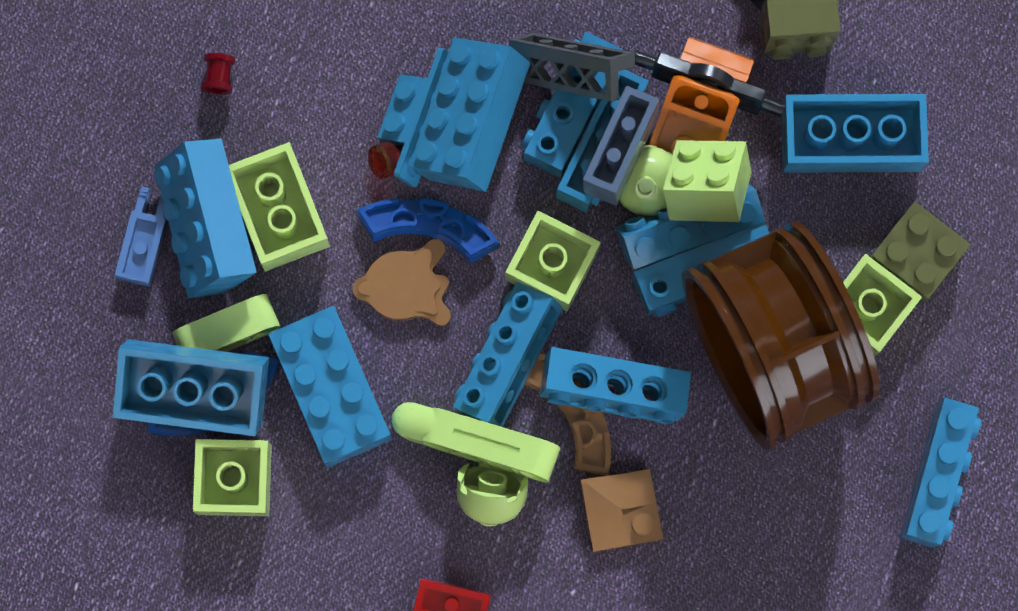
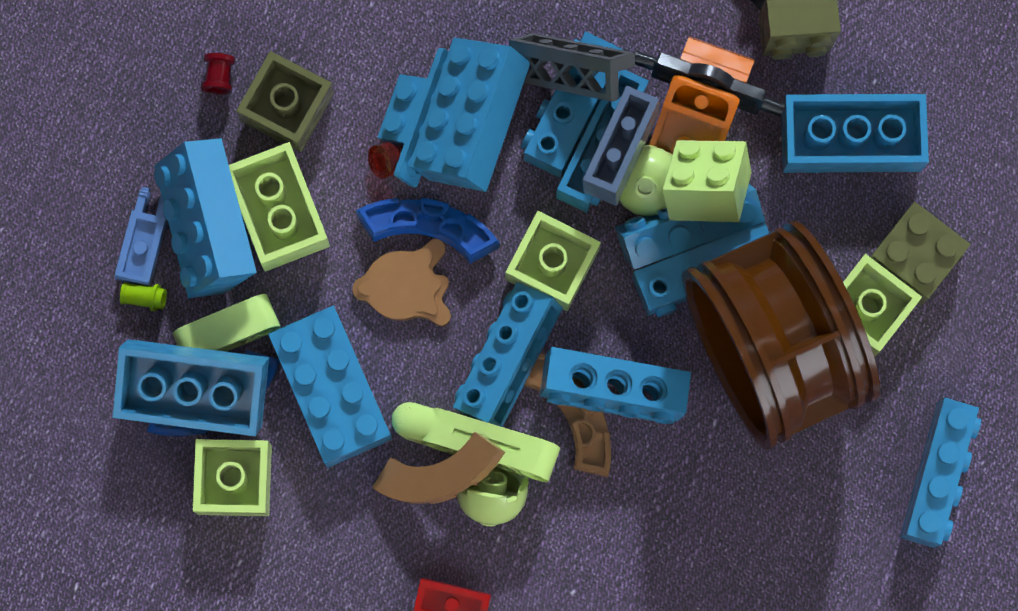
(144, 296): none -> lime pin
(285, 101): none -> olive brick
(442, 480): none -> medium nougat tile
(621, 510): medium nougat plate -> none

